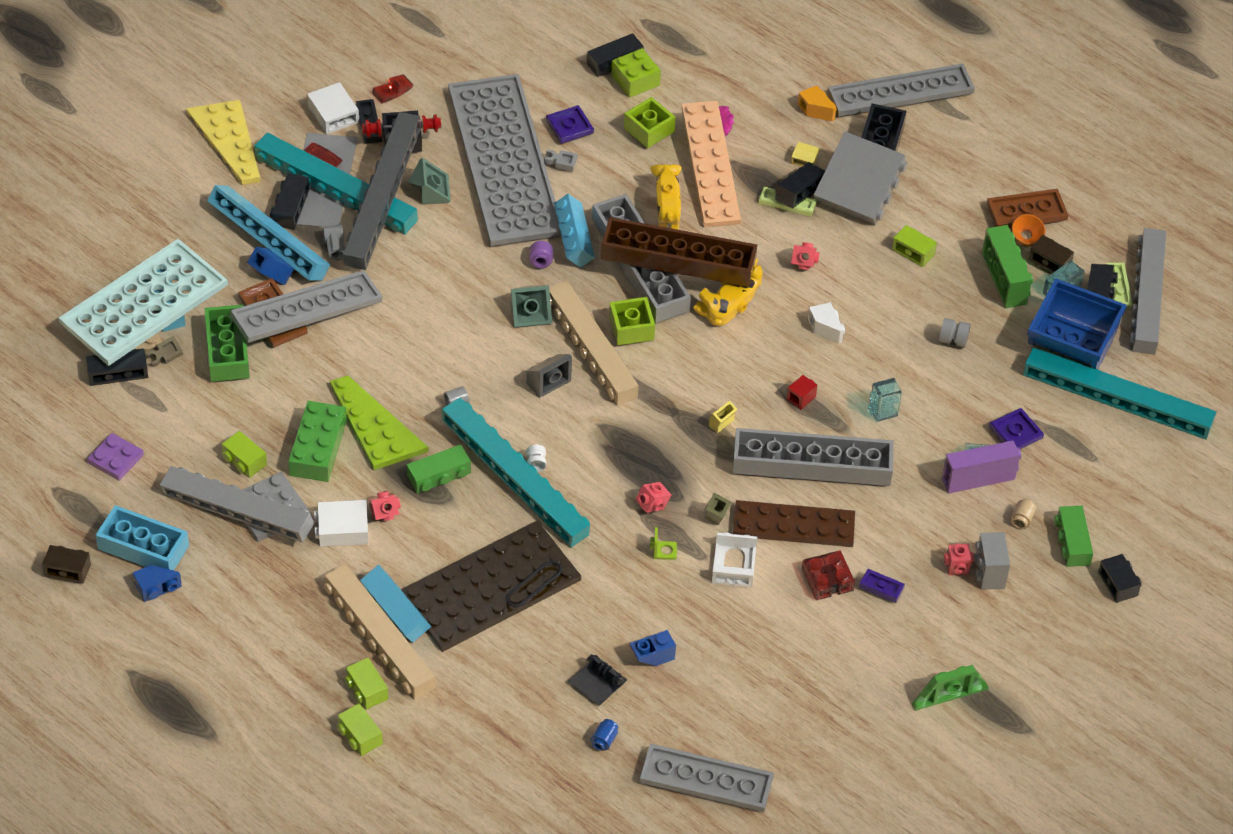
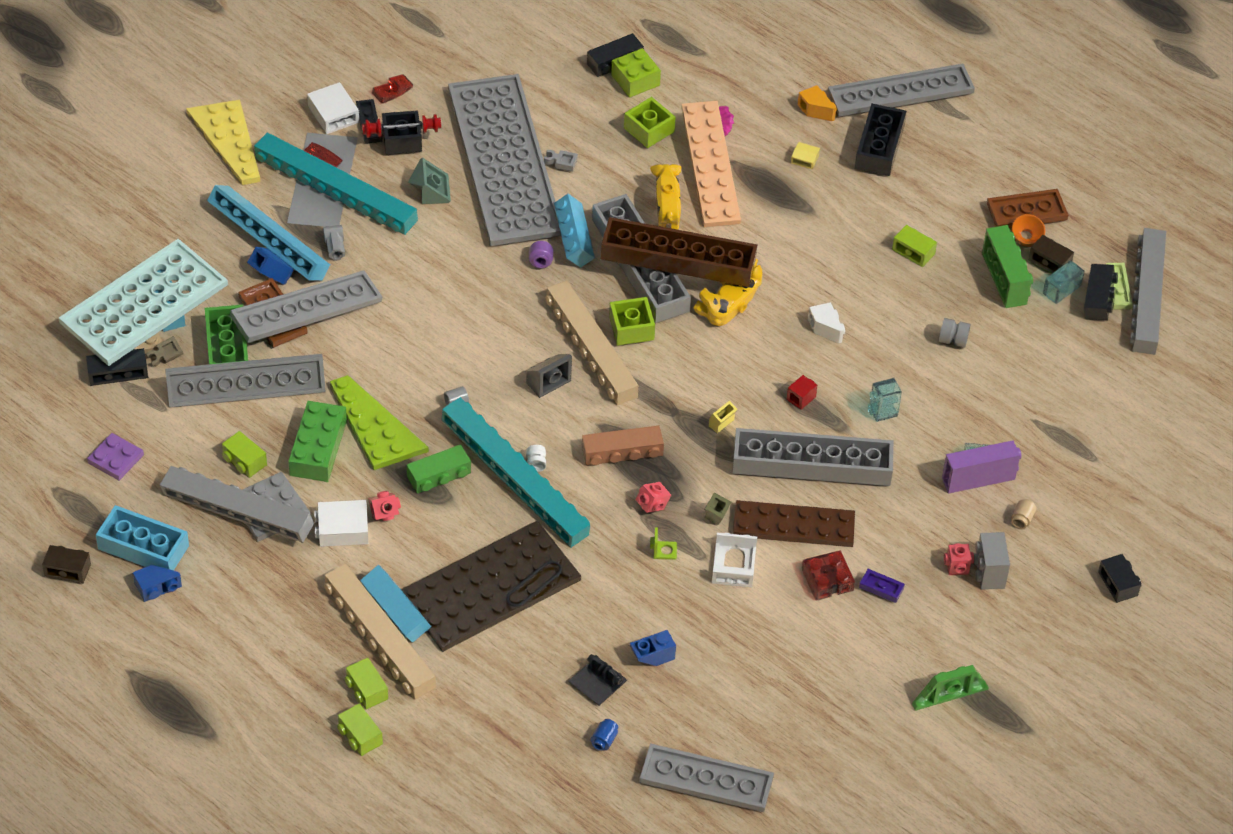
(245, 380): none -> light grey plate
(290, 200): black brick -> none
(382, 191): dark grey brick -> none
(531, 305): sand green slope -> none
(569, 124): dark purple plate -> none
(622, 445): none -> nougat brick
(768, 198): yellowish green tile -> none
(797, 256): coral brick -> none
(799, 185): black brick -> none
(860, 178): light grey brick -> none
(1016, 427): dark purple plate -> none
(1074, 536): bright green brick -> none
(1076, 323): blue container -> none
(1119, 393): teal brick -> none

